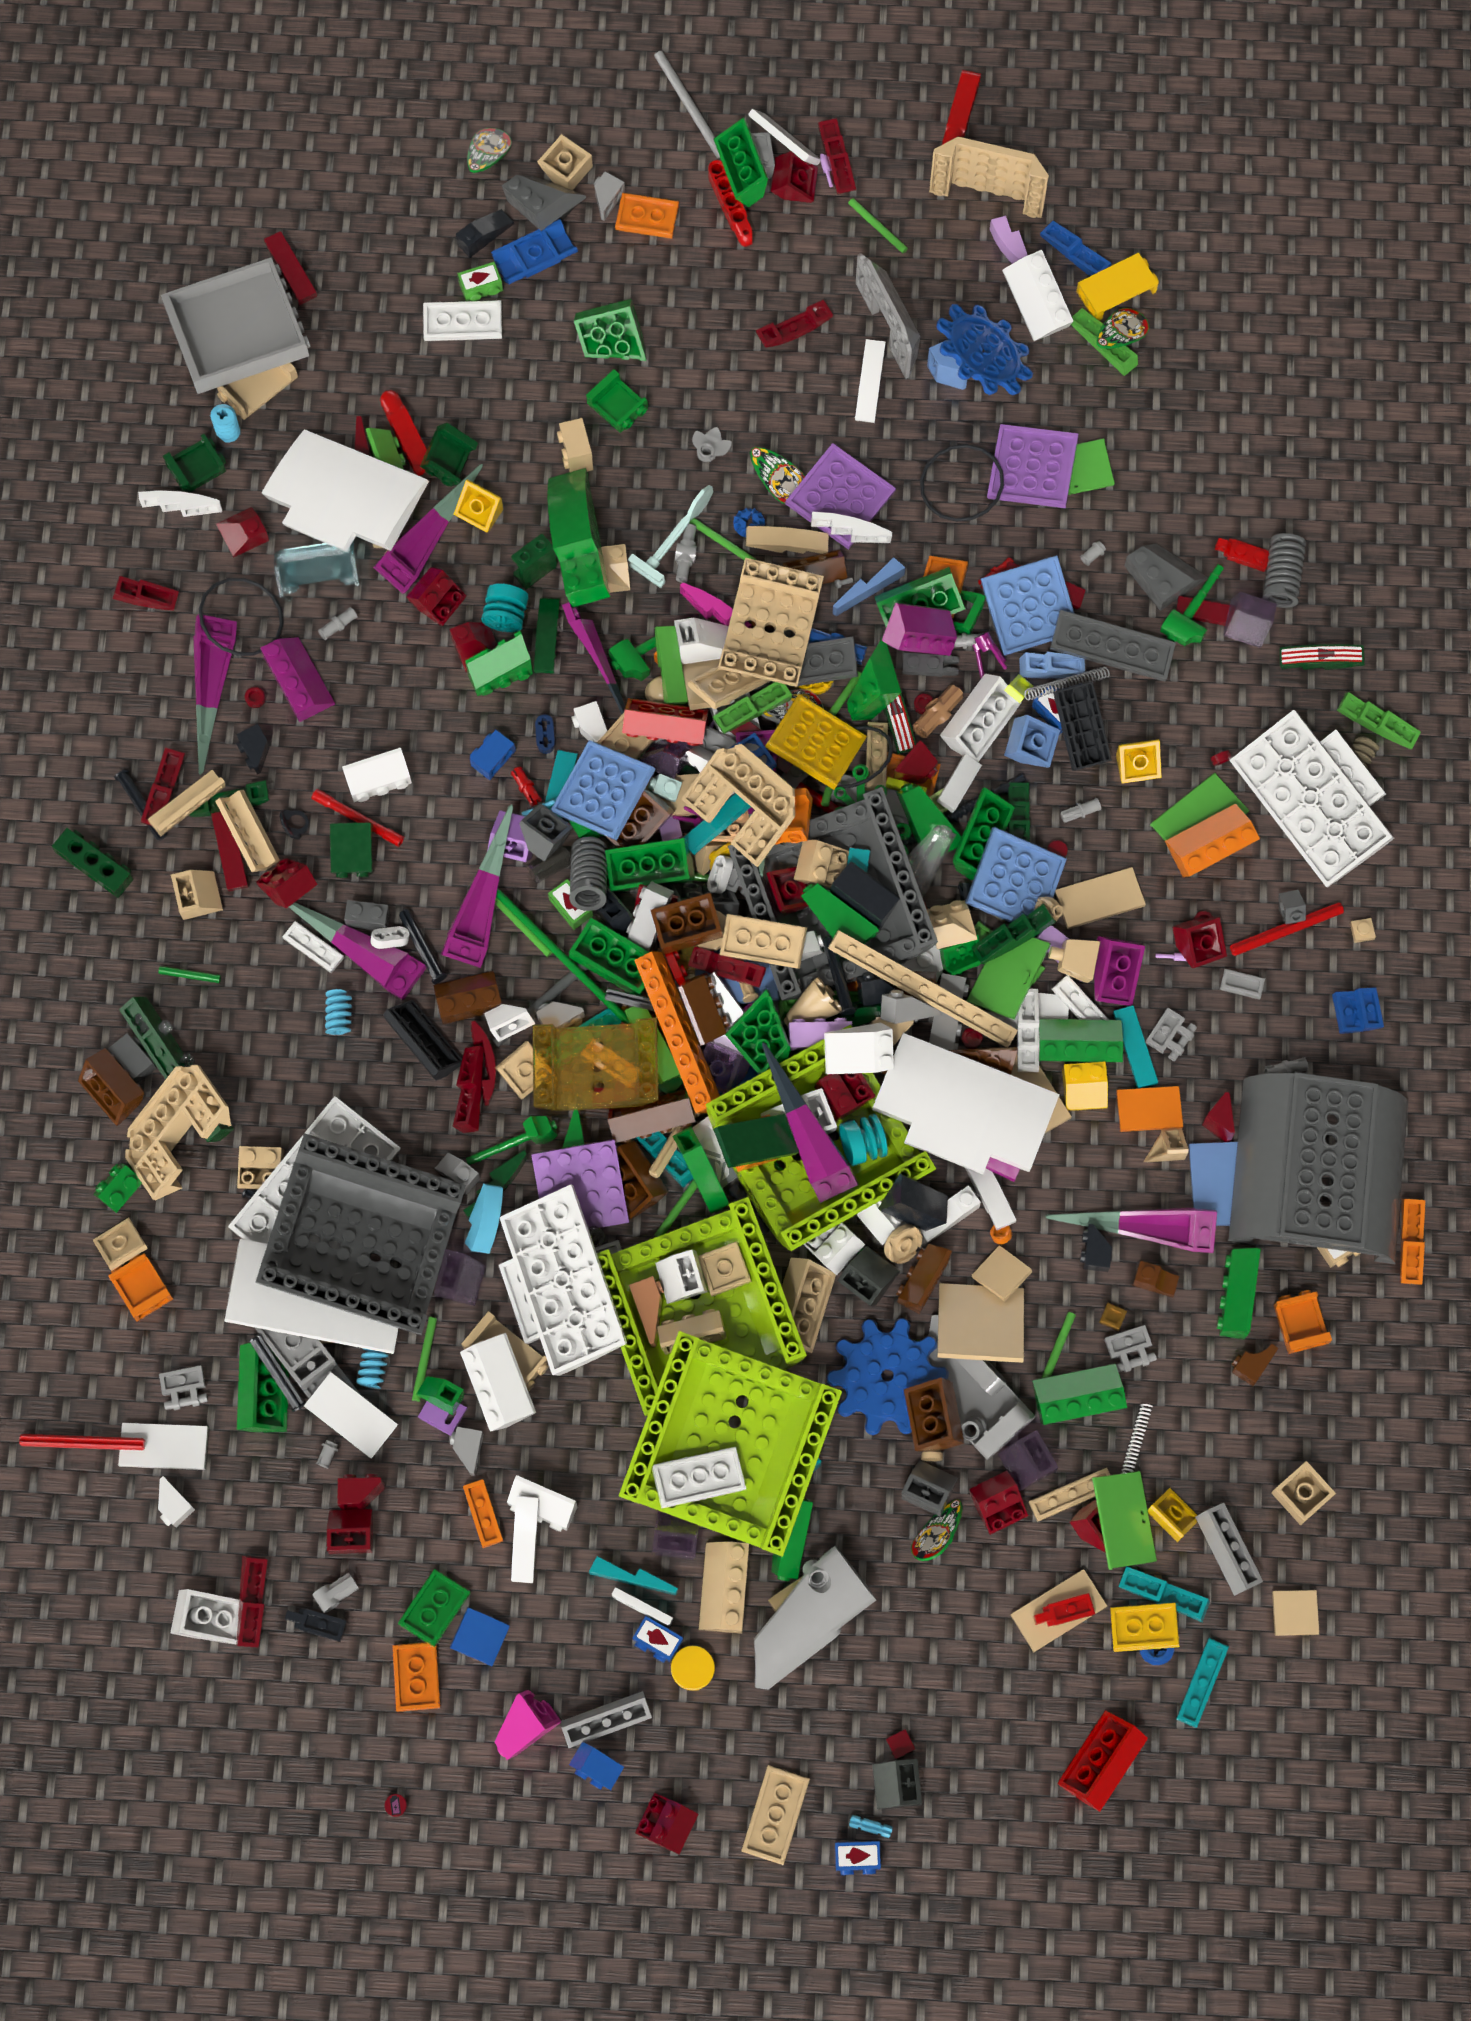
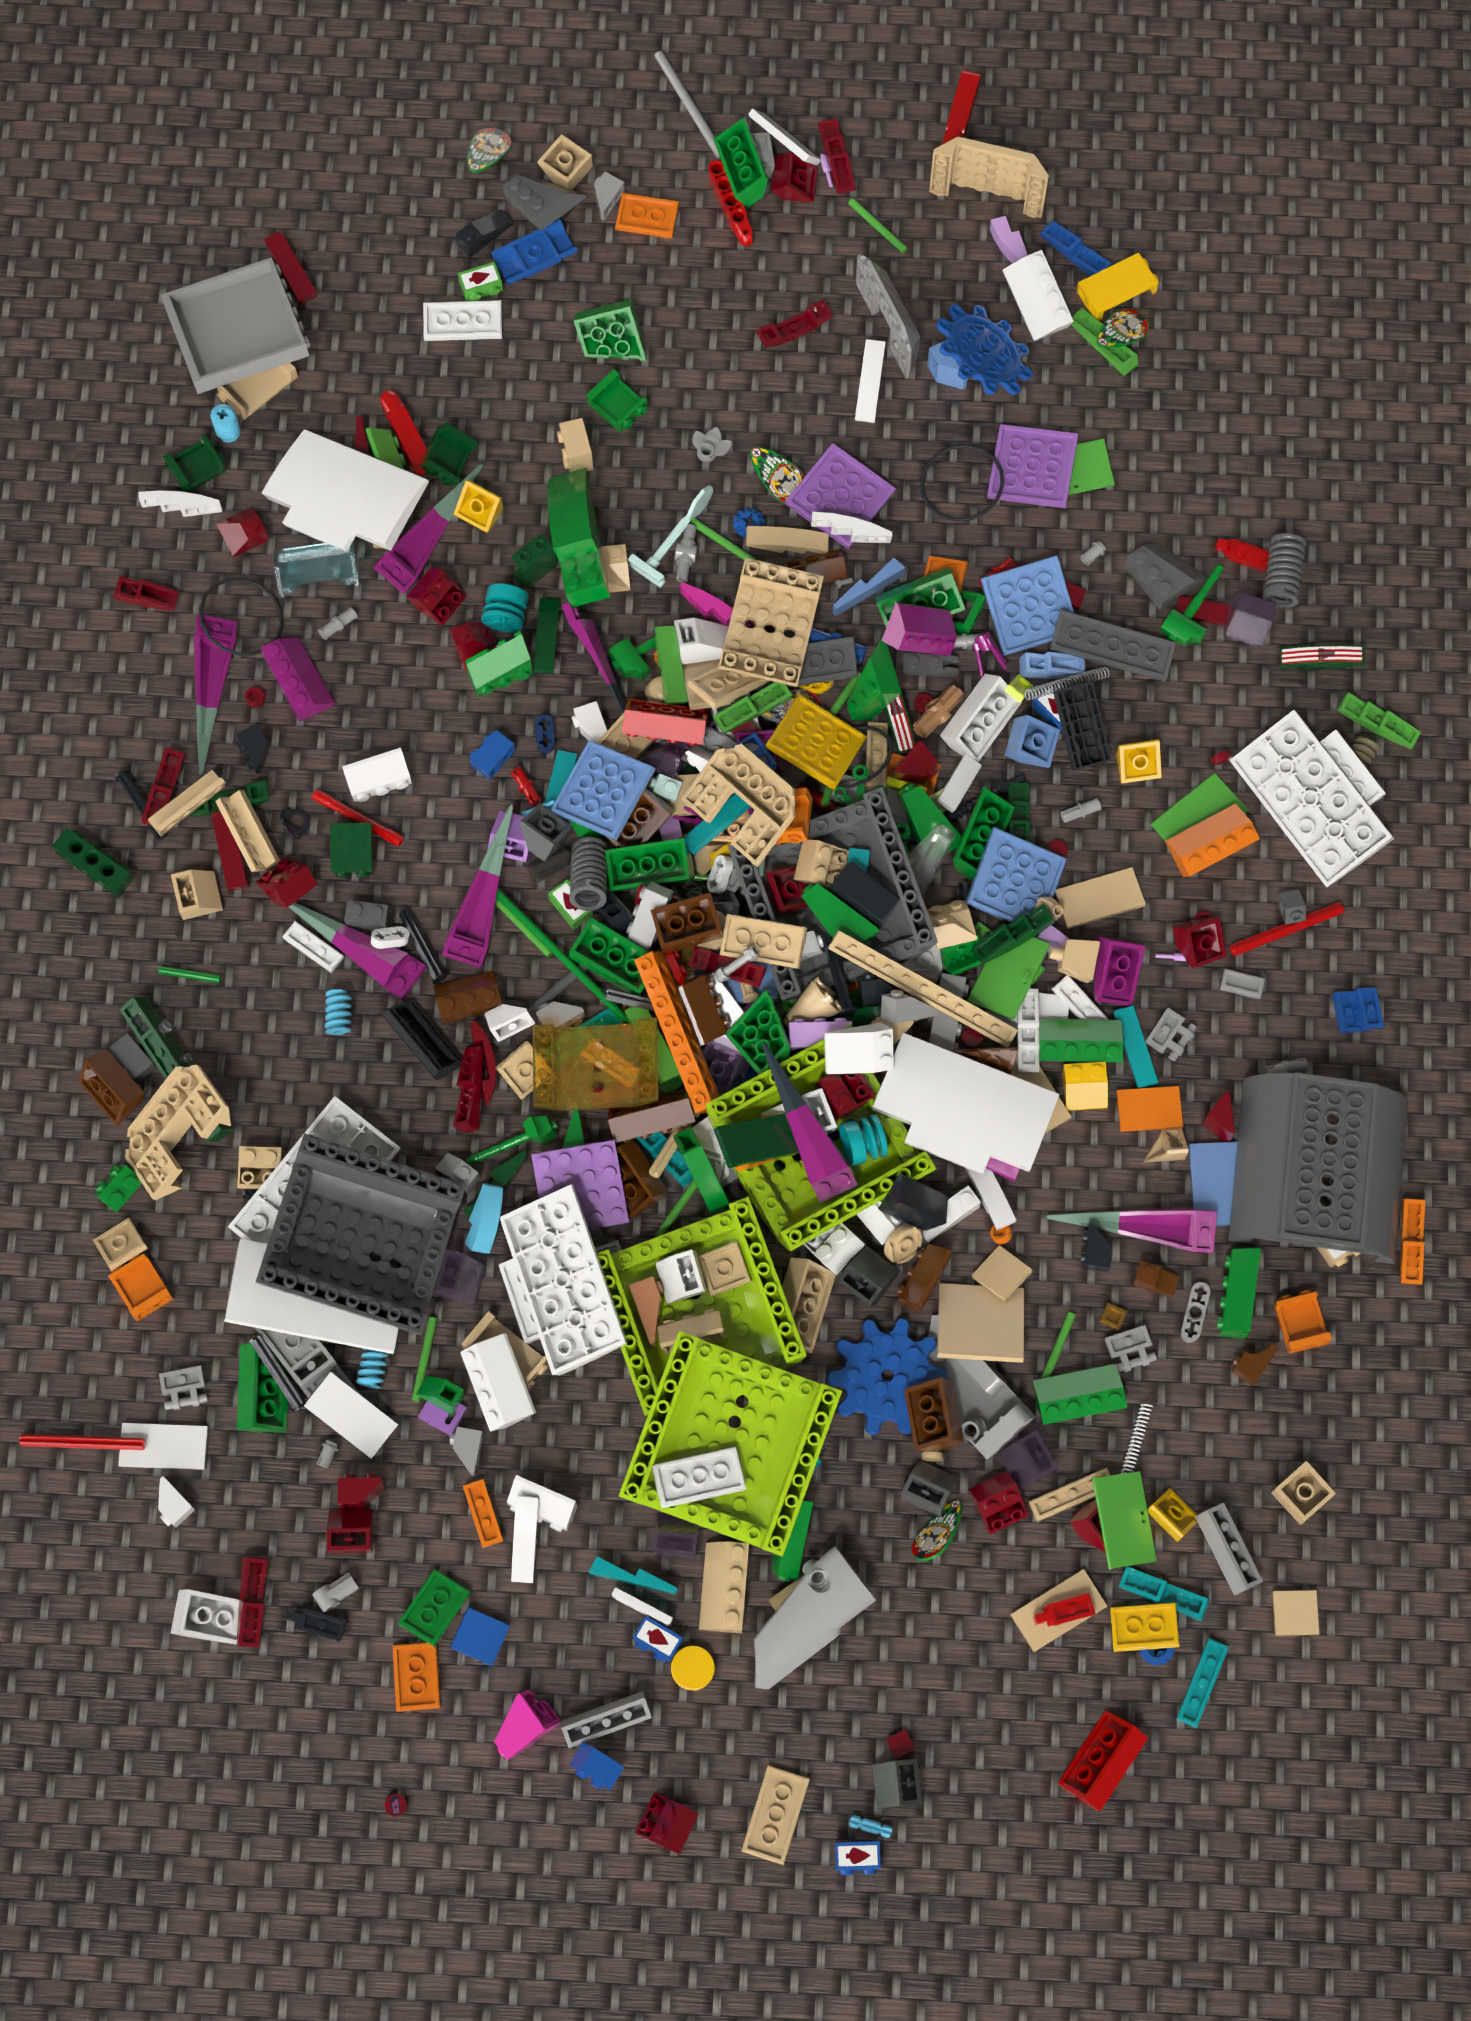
(749, 954): none -> light grey bar
(1186, 1325): none -> light grey beam
(1362, 930): tan plate -> none

